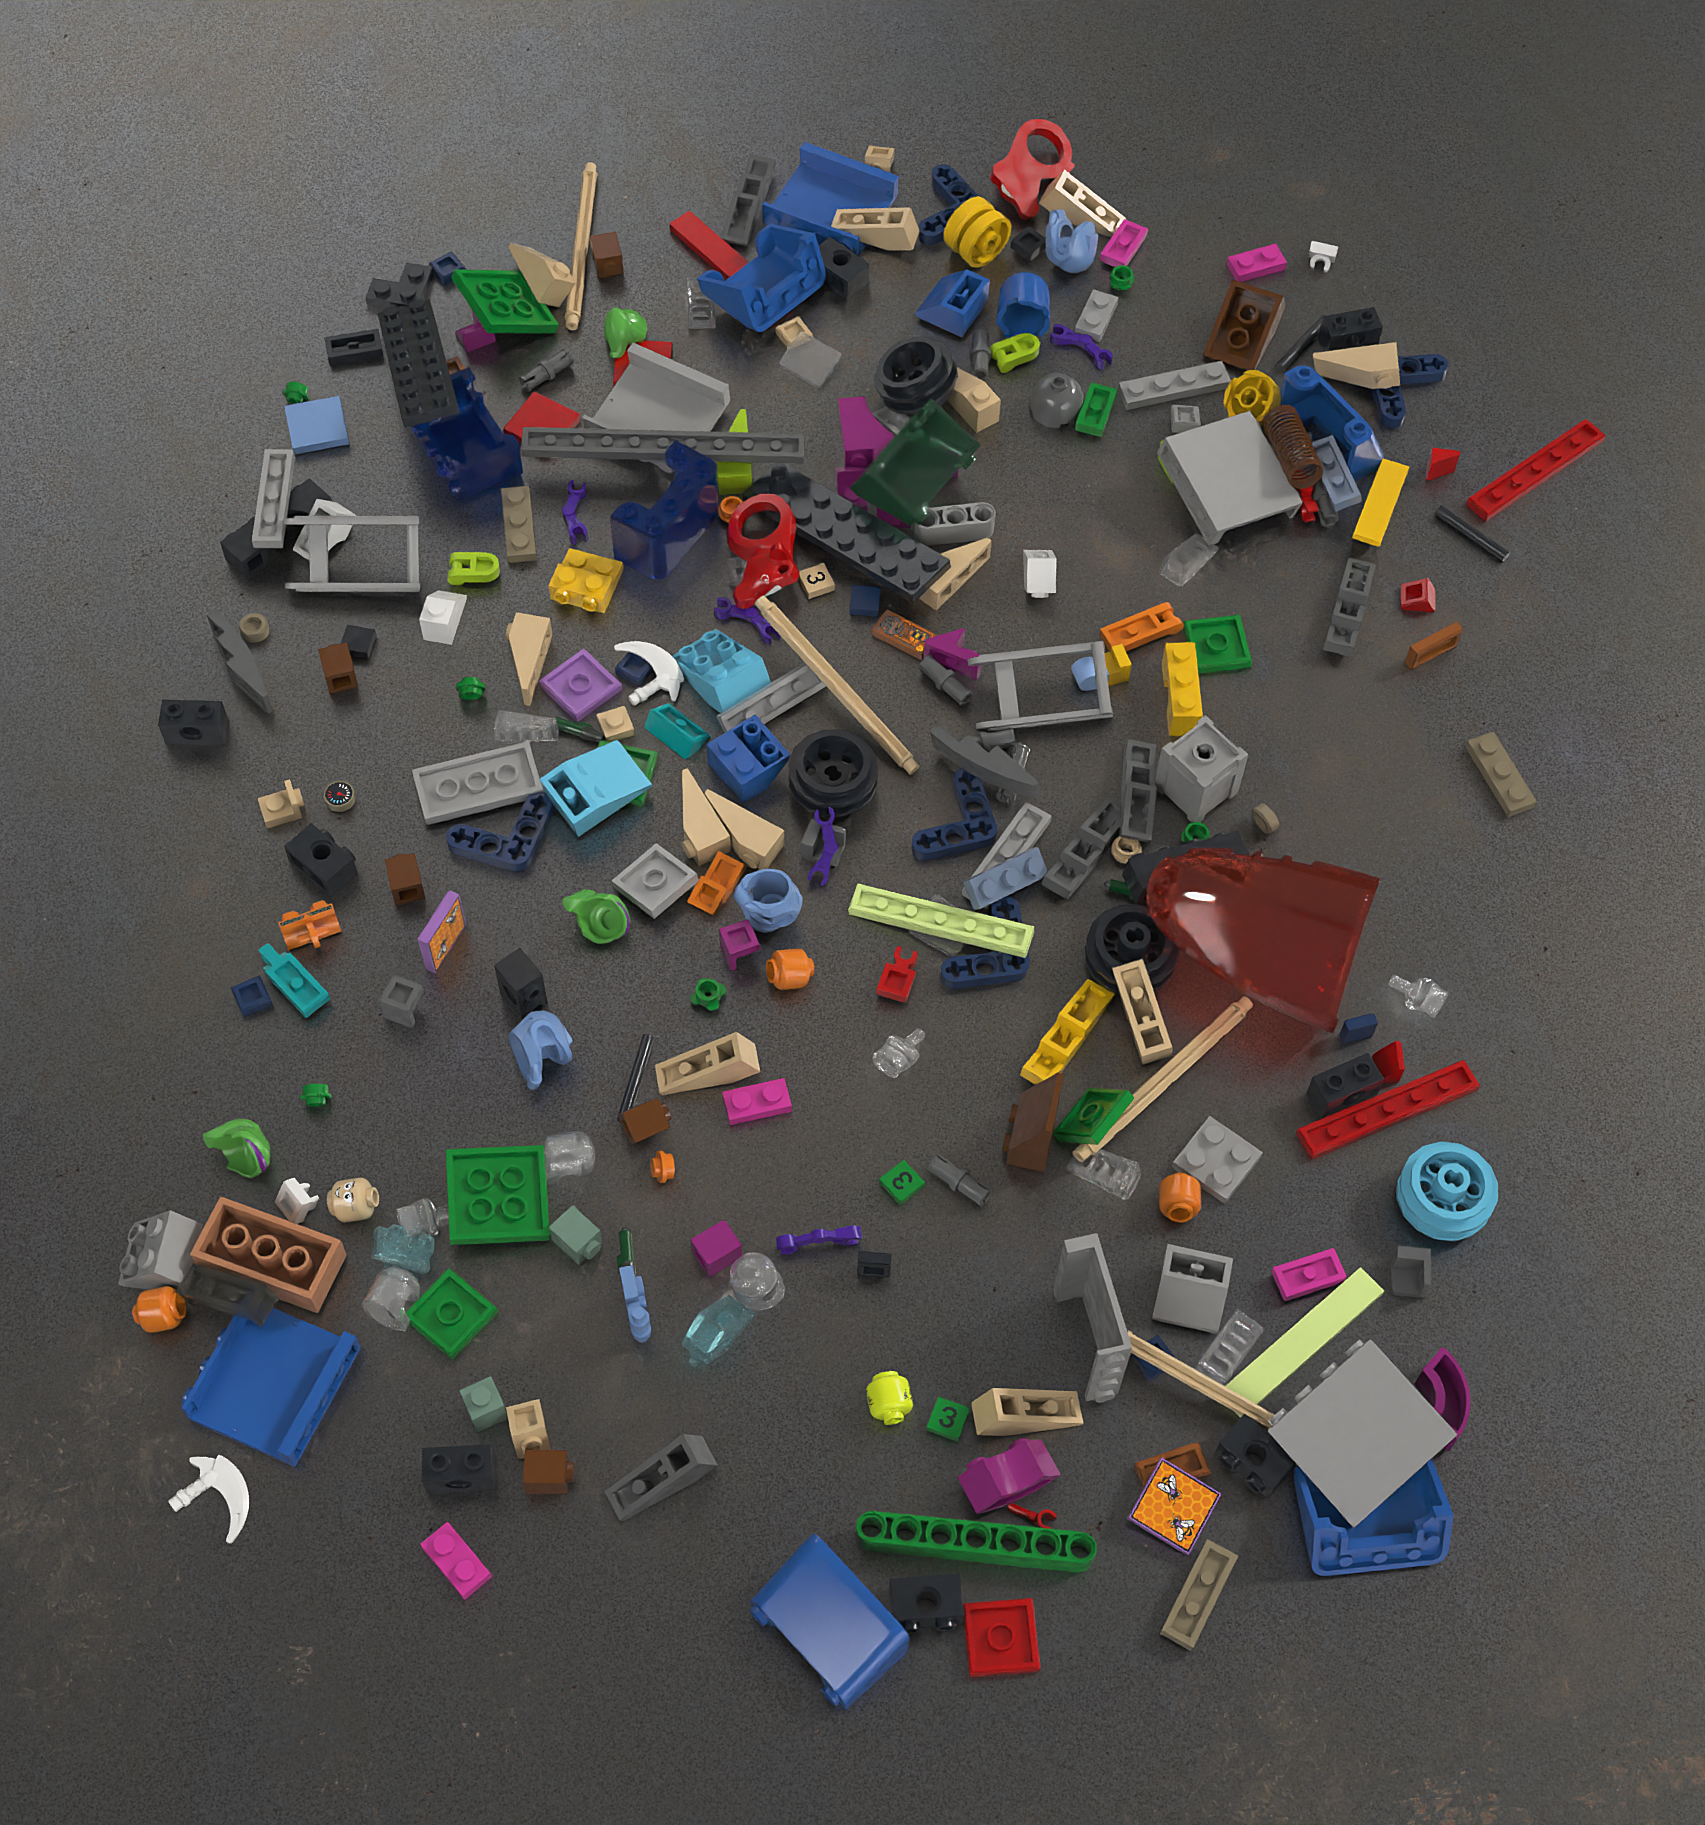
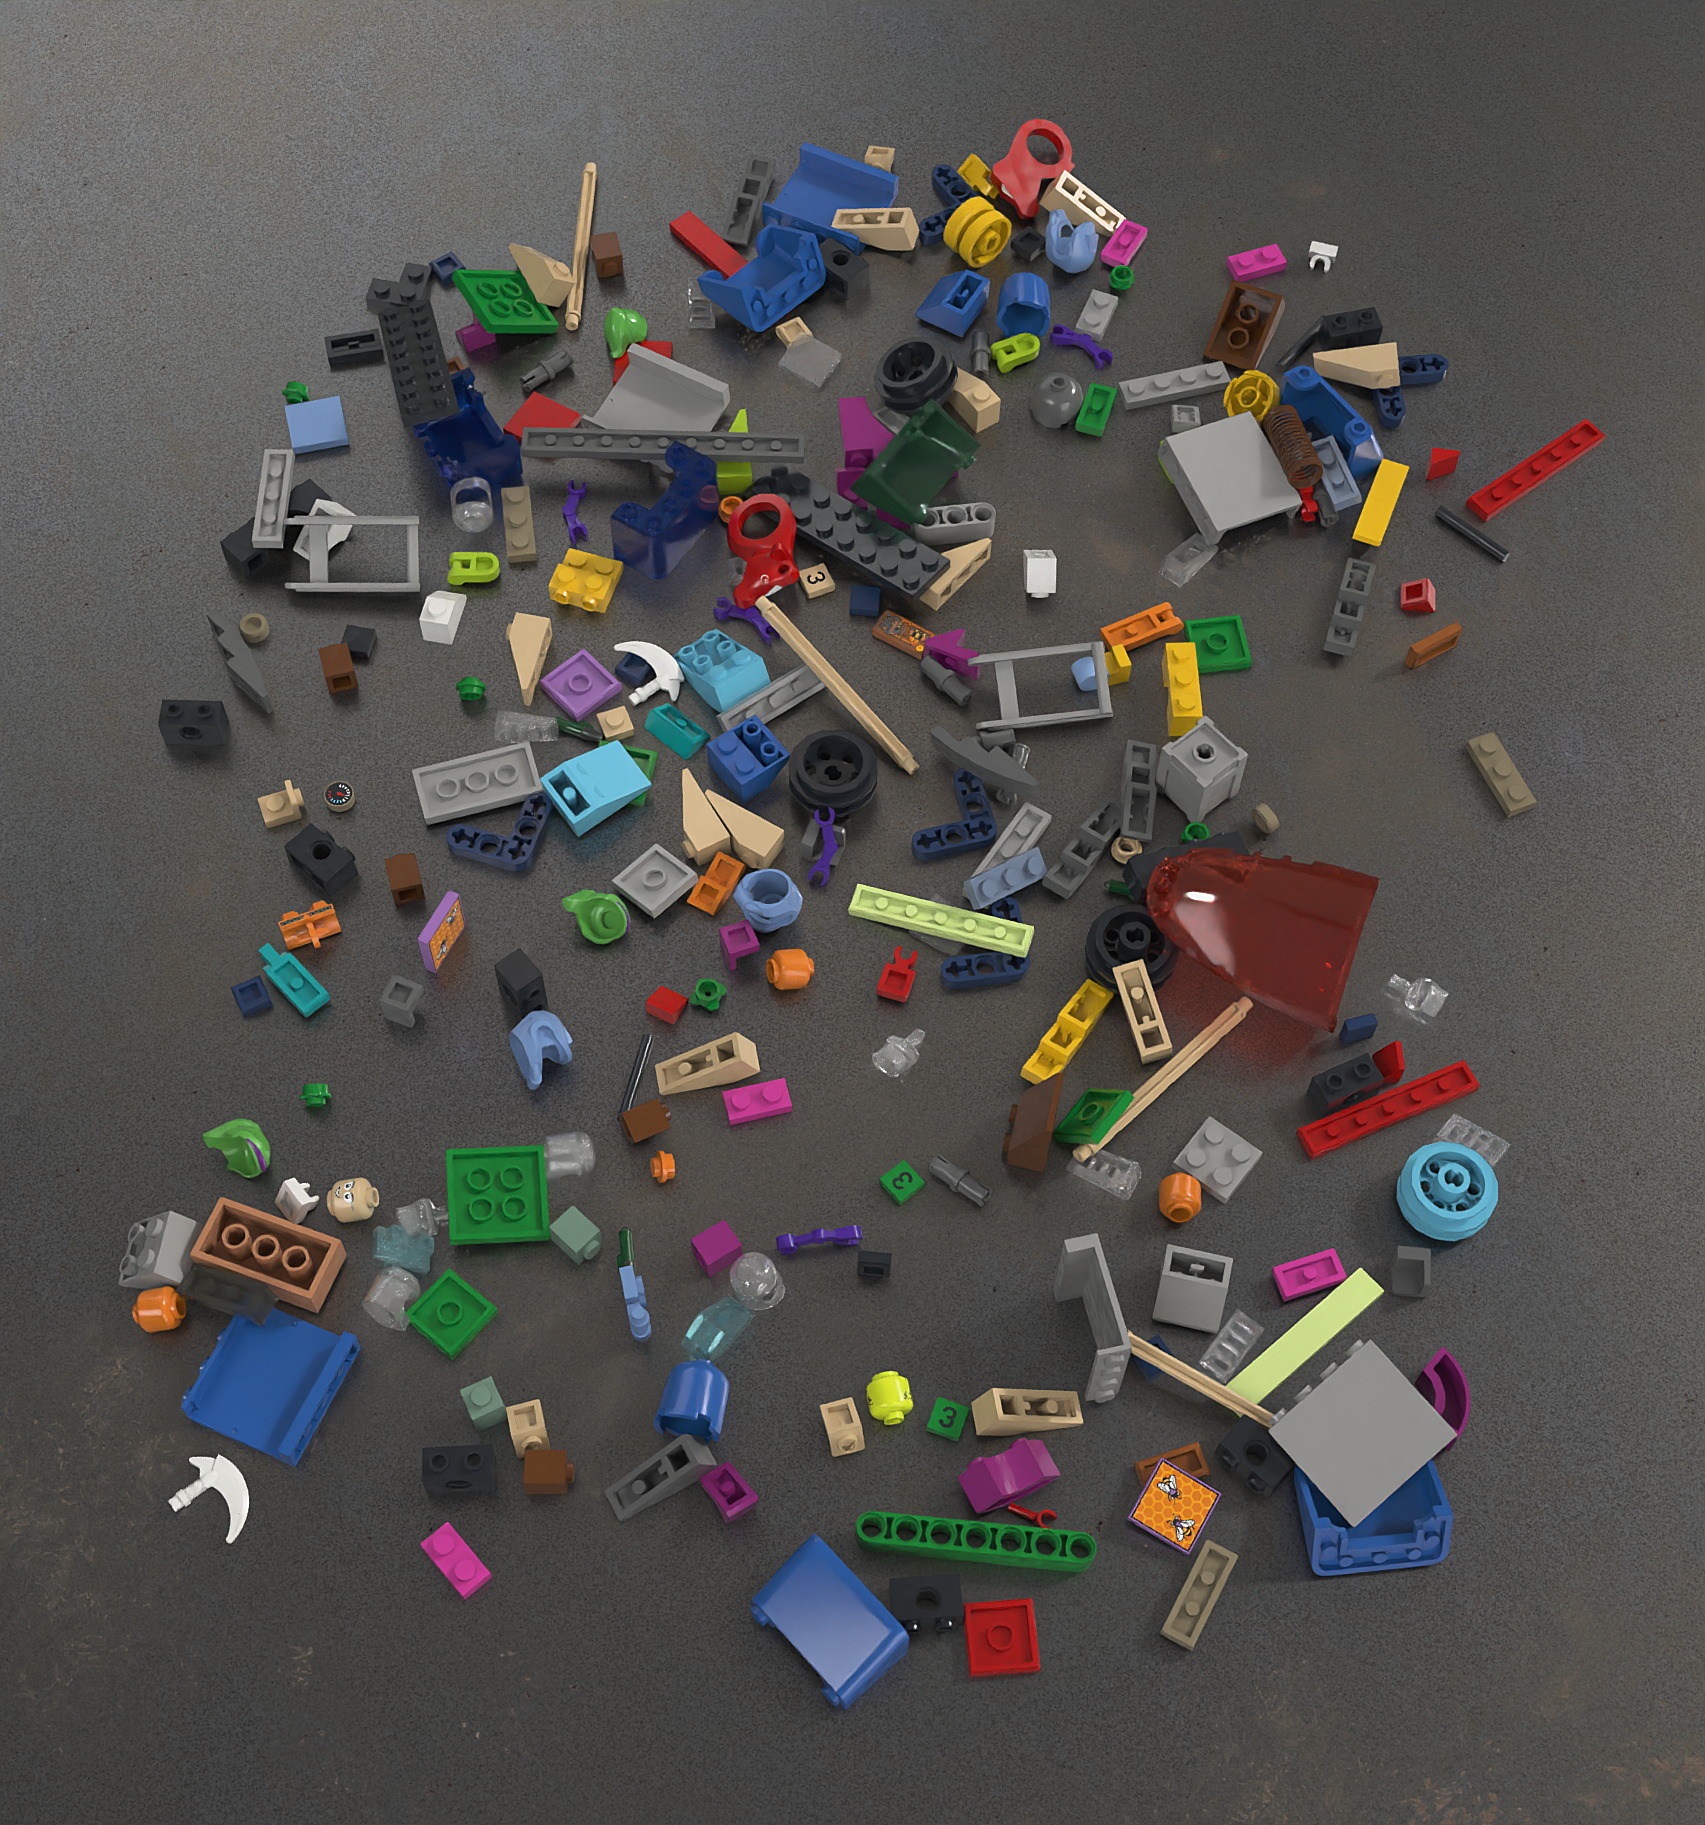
(472, 516): none -> clear helmet
(666, 1004): none -> red slope
(693, 1401): none -> blue cylinder
(729, 1492): none -> magenta slope
(842, 1427): none -> tan bracket
(976, 175): none -> yellow plate
(1487, 1139): none -> clear slope

